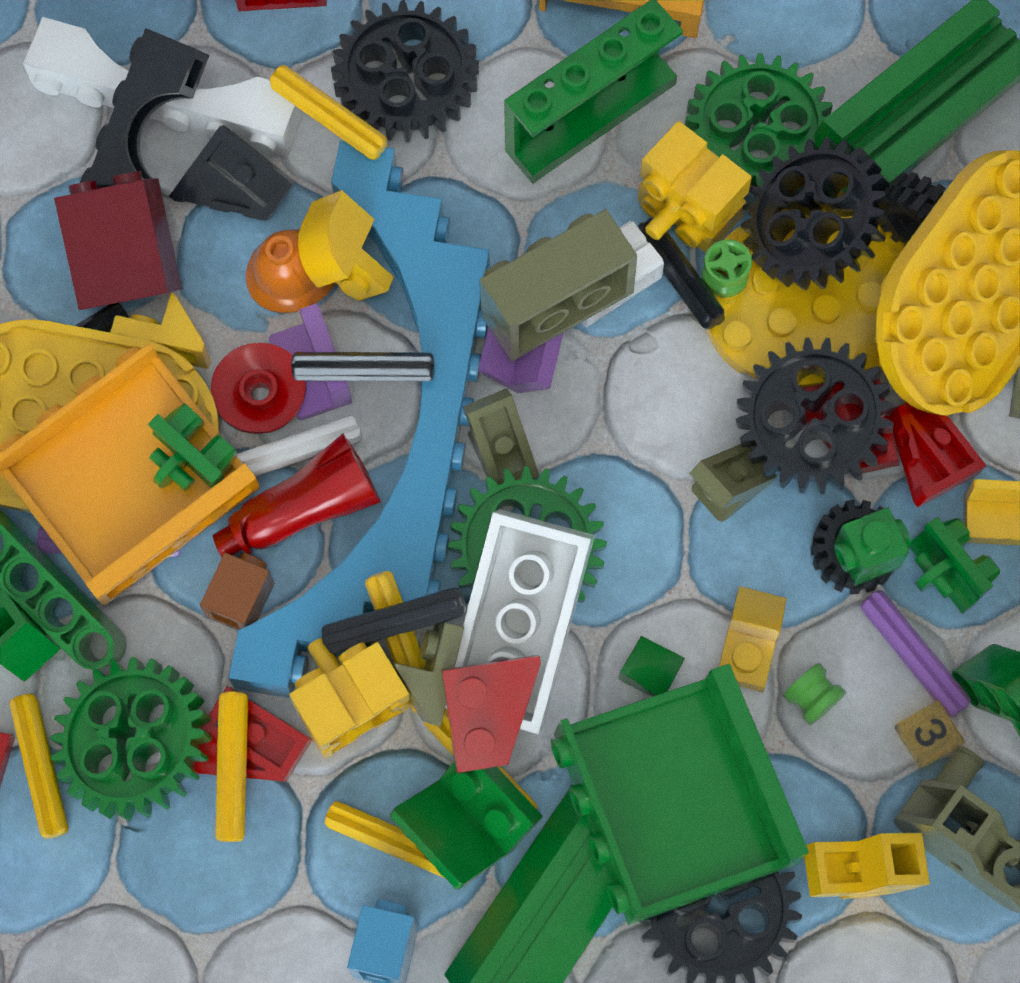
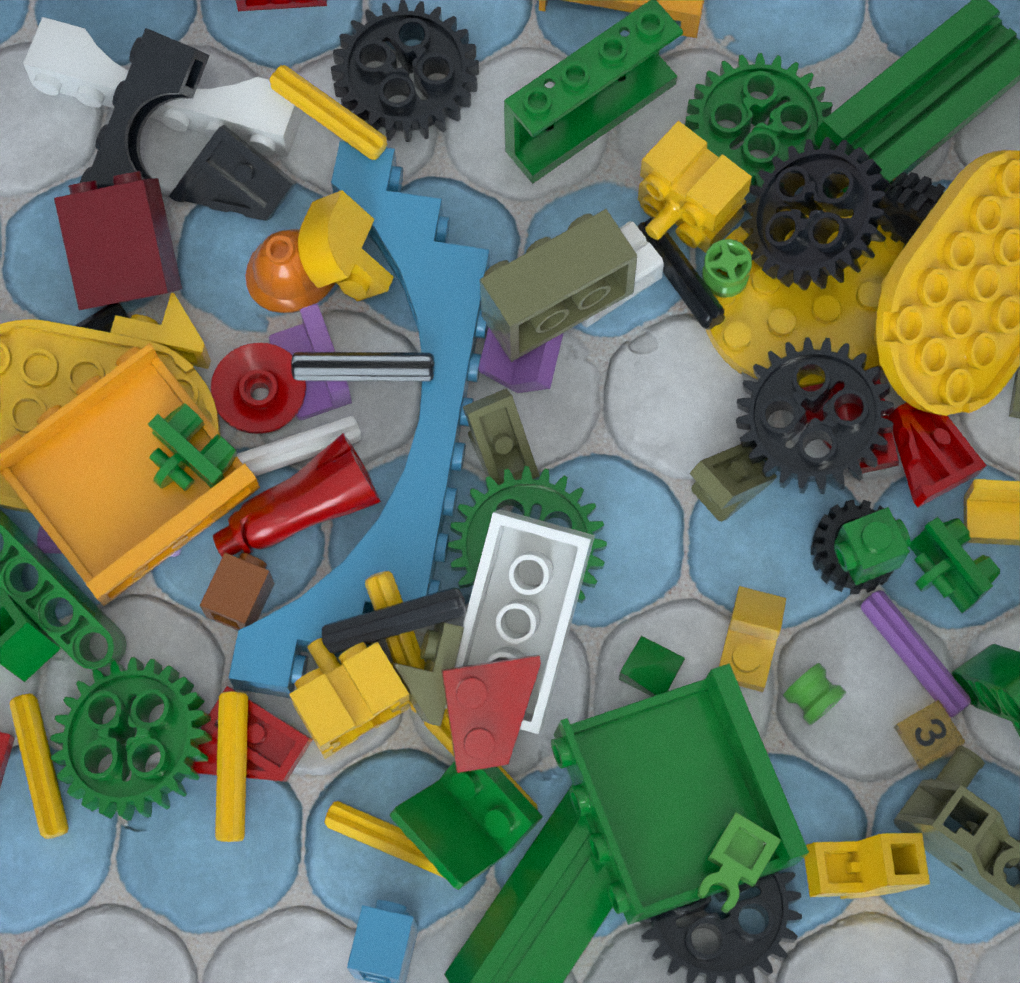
(741, 855): none -> bright green plate

